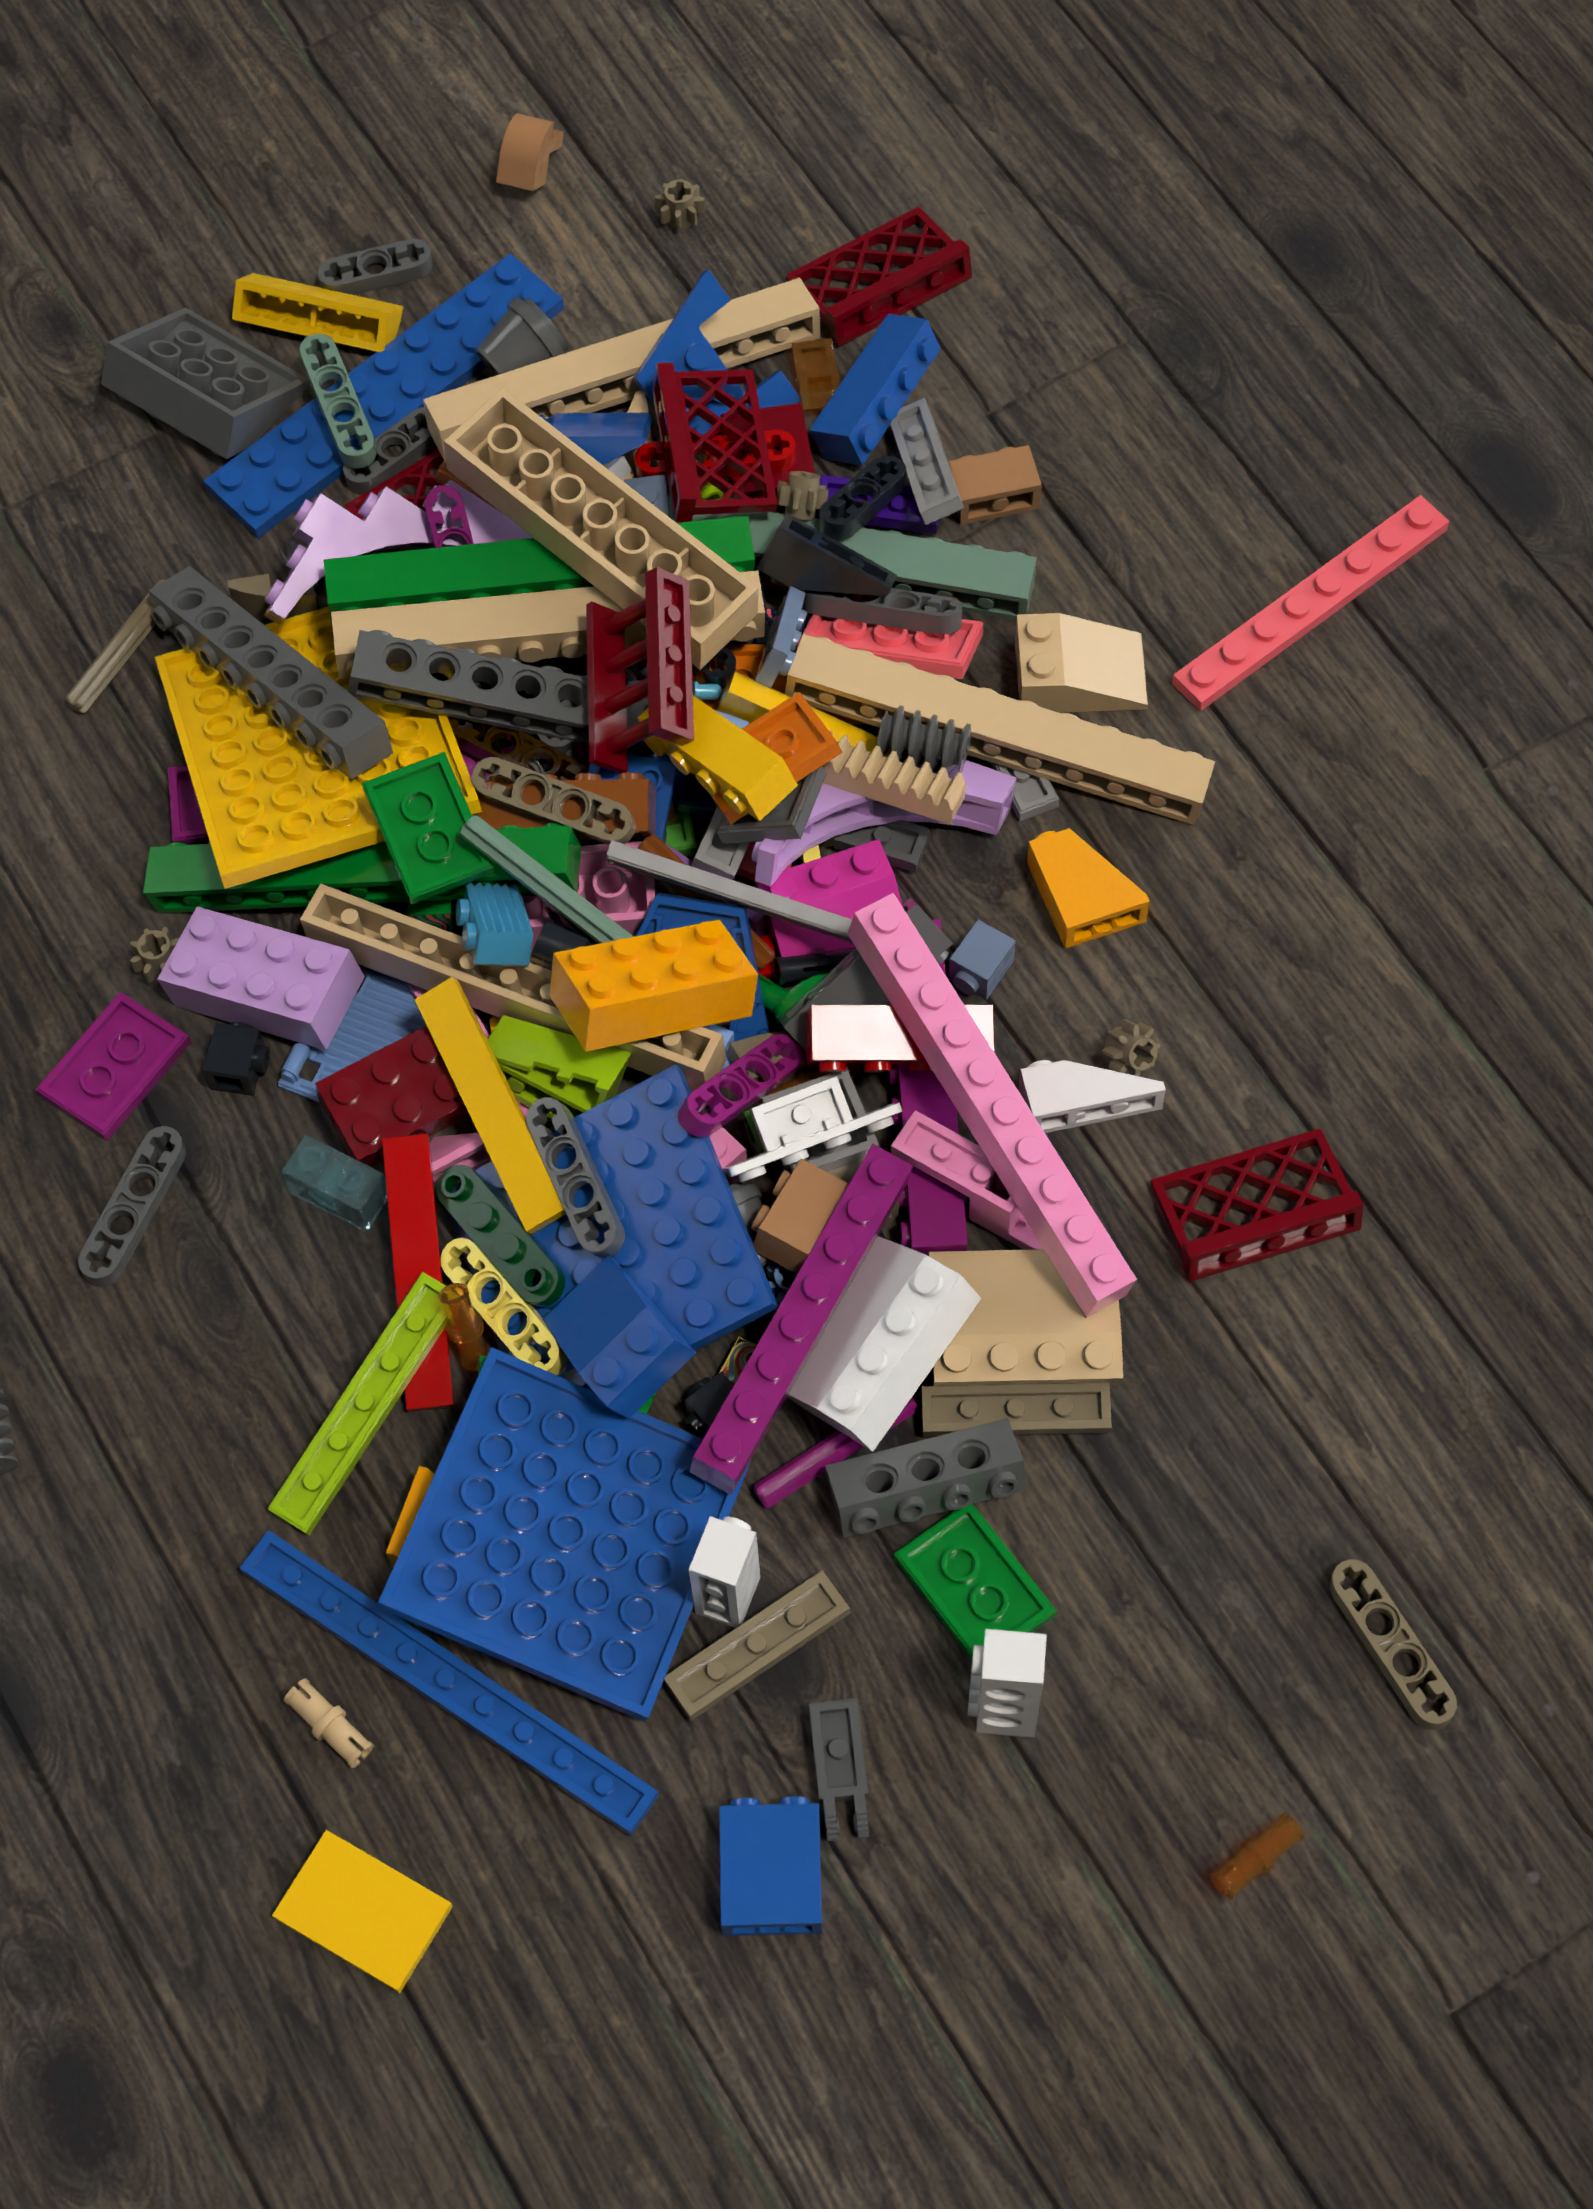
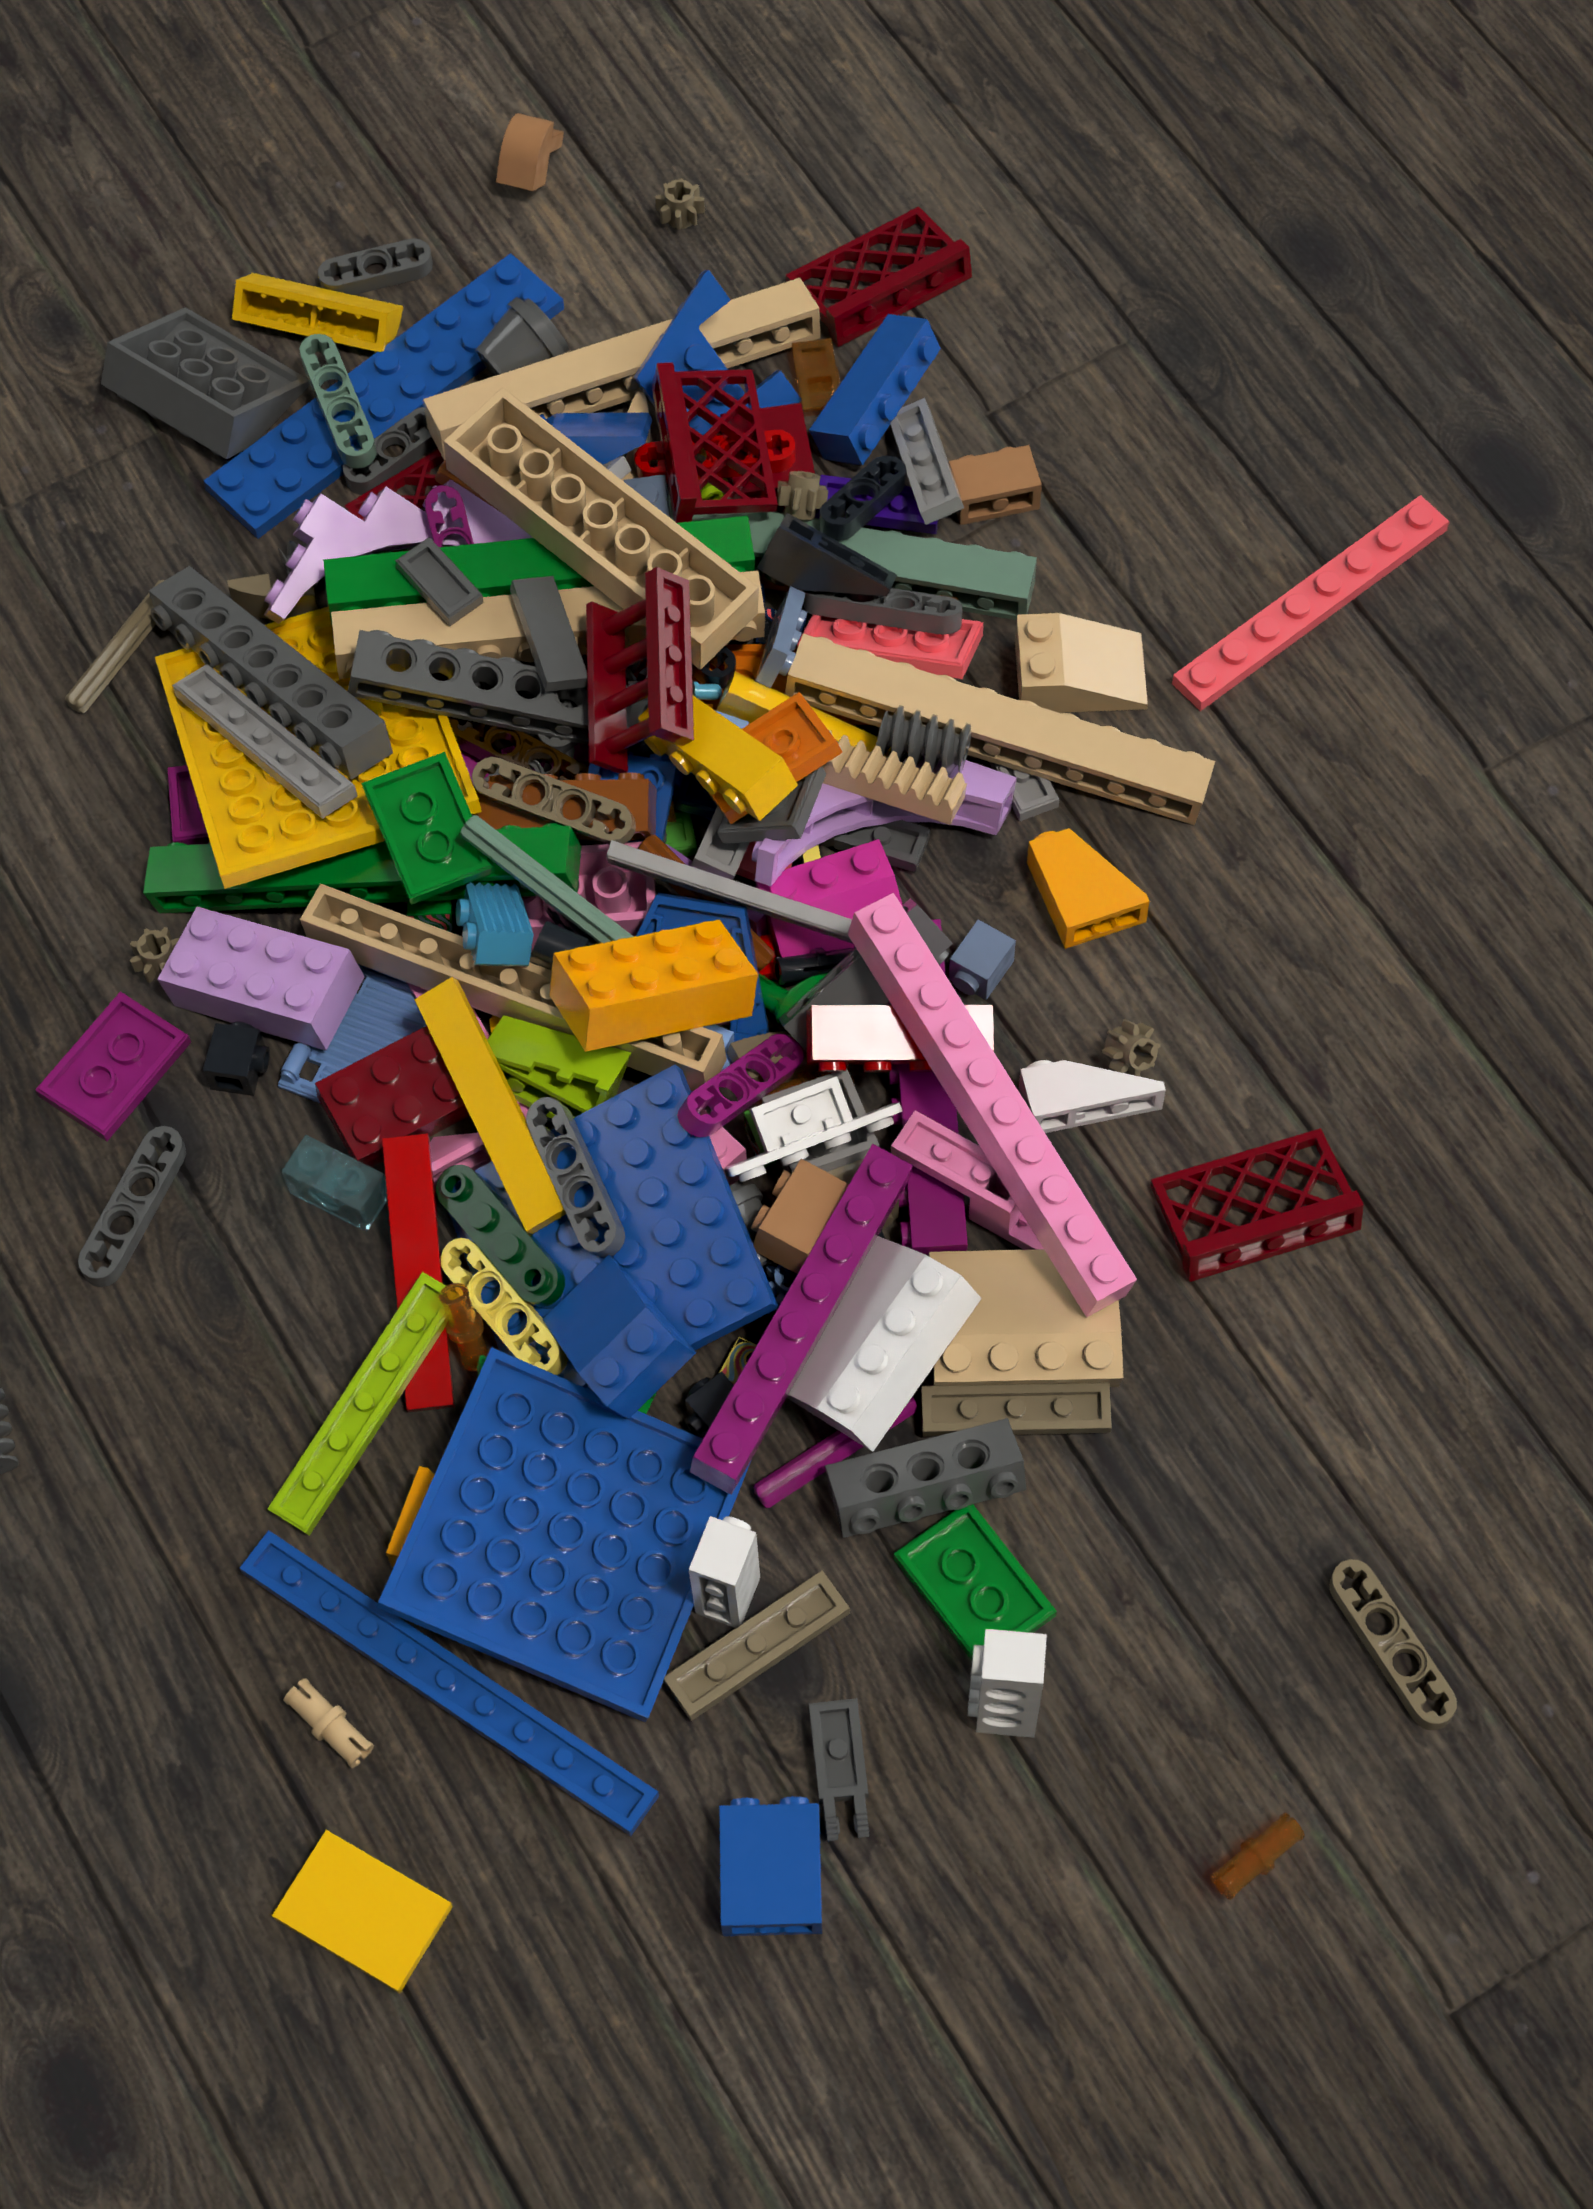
(265, 741): none -> light grey tile
(439, 581): none -> dark grey tile
(549, 633): none -> dark grey tile

